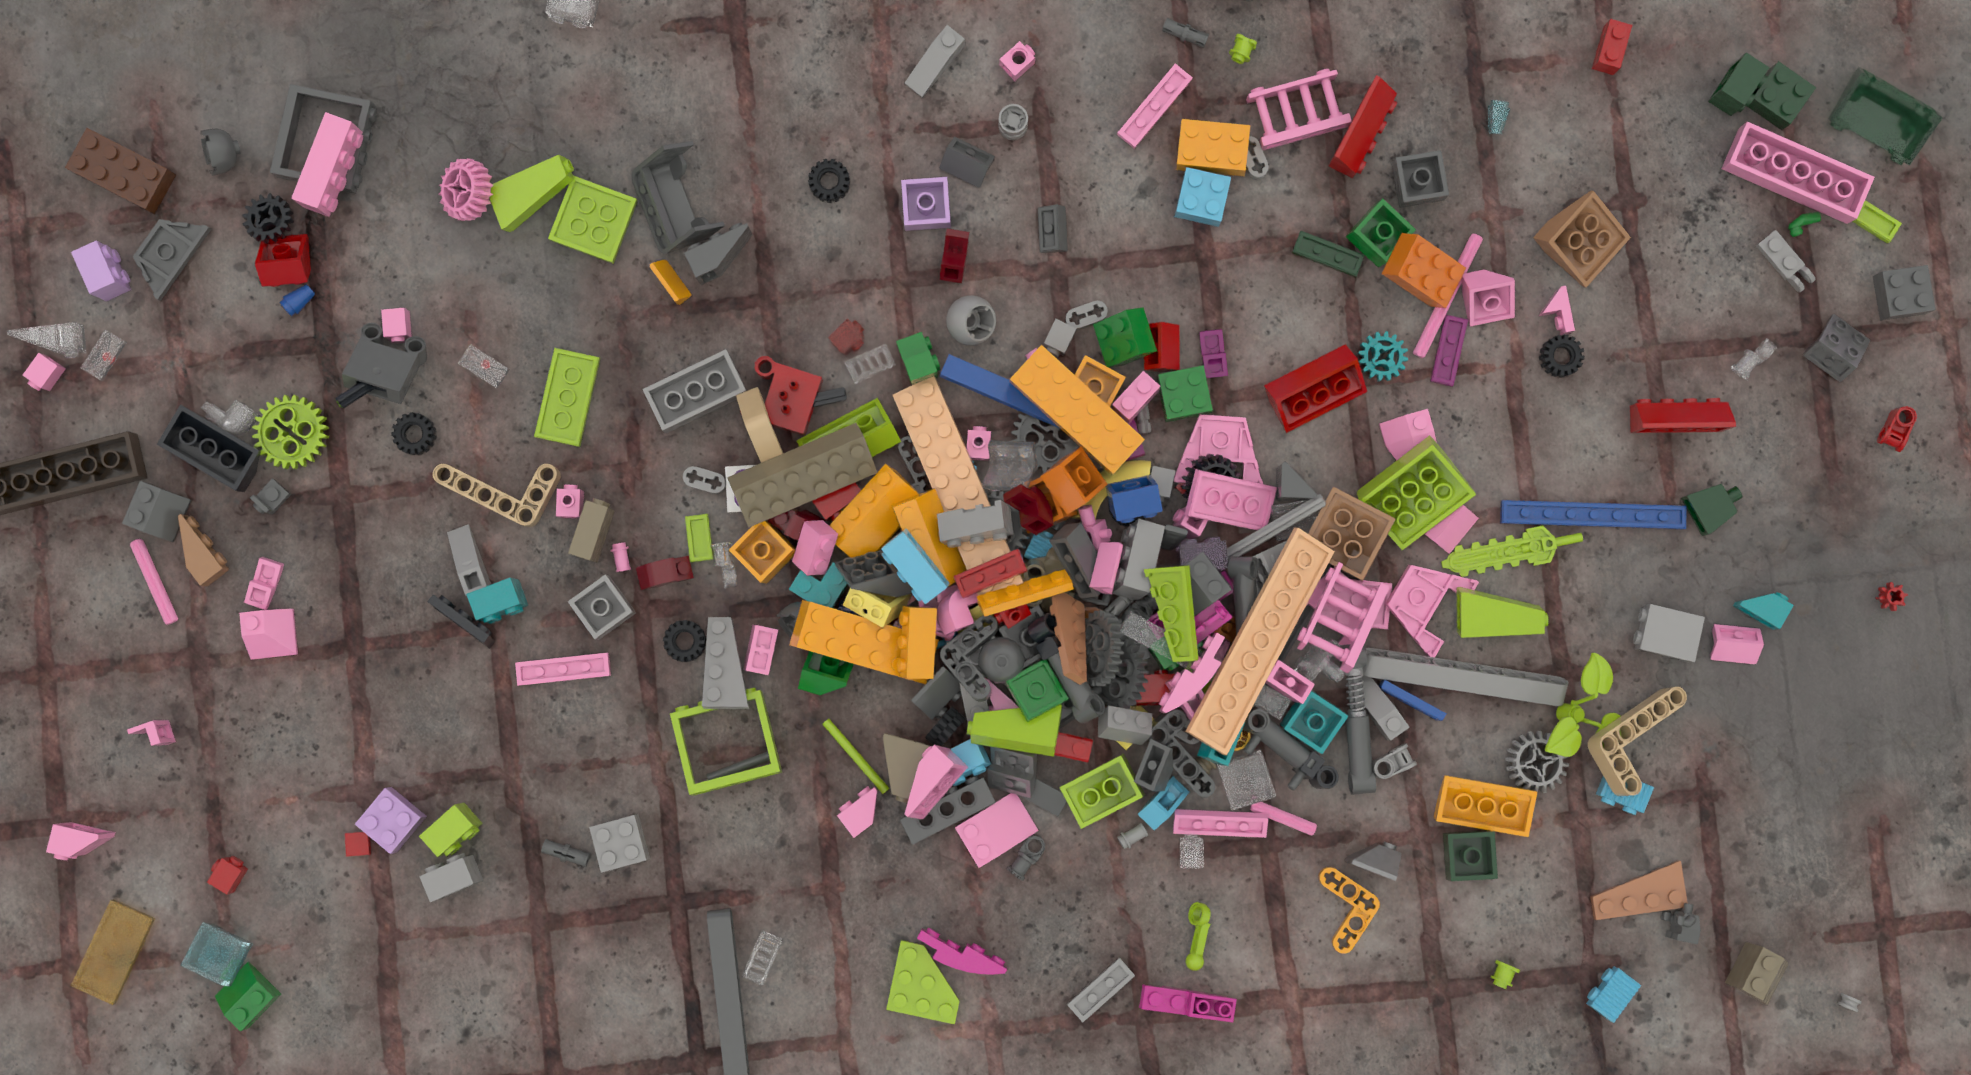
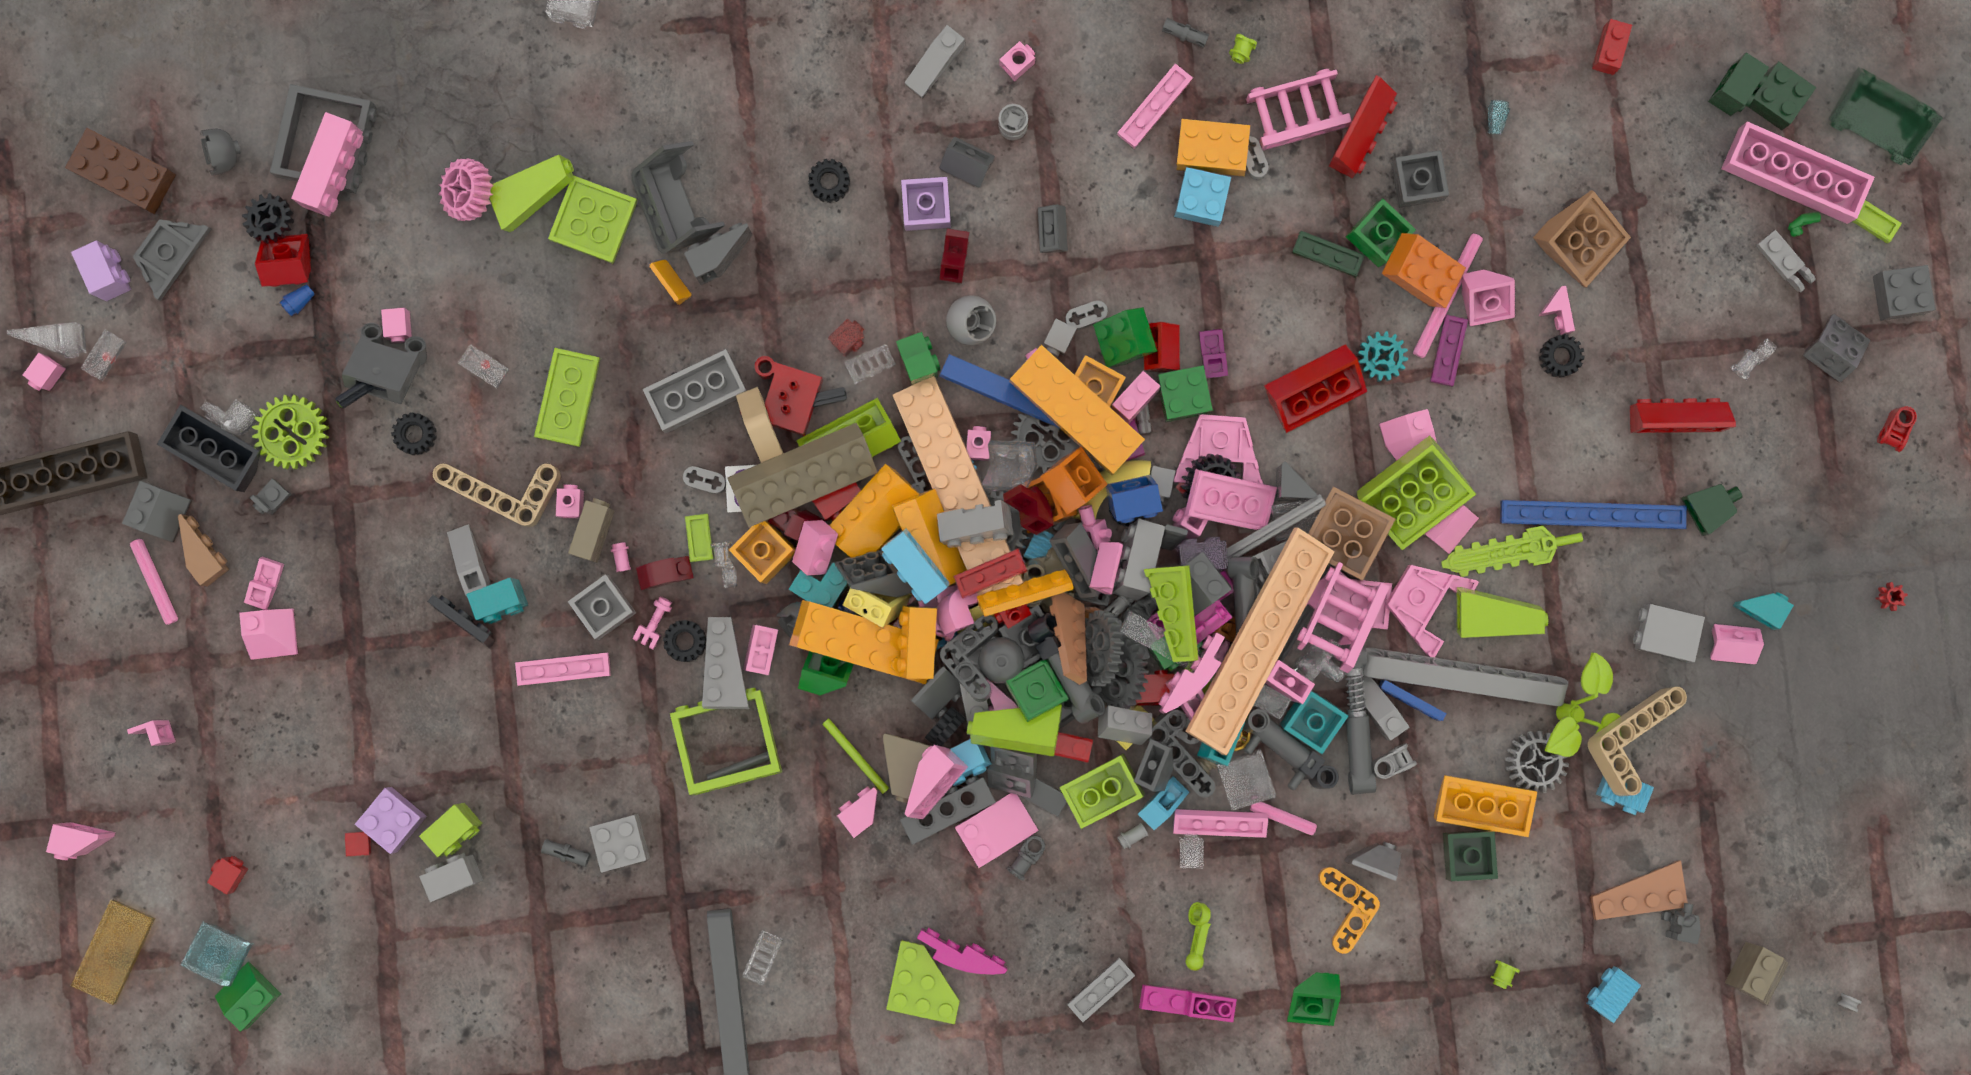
(662, 605): none -> bright pink hinge
(1316, 1000): none -> green slope

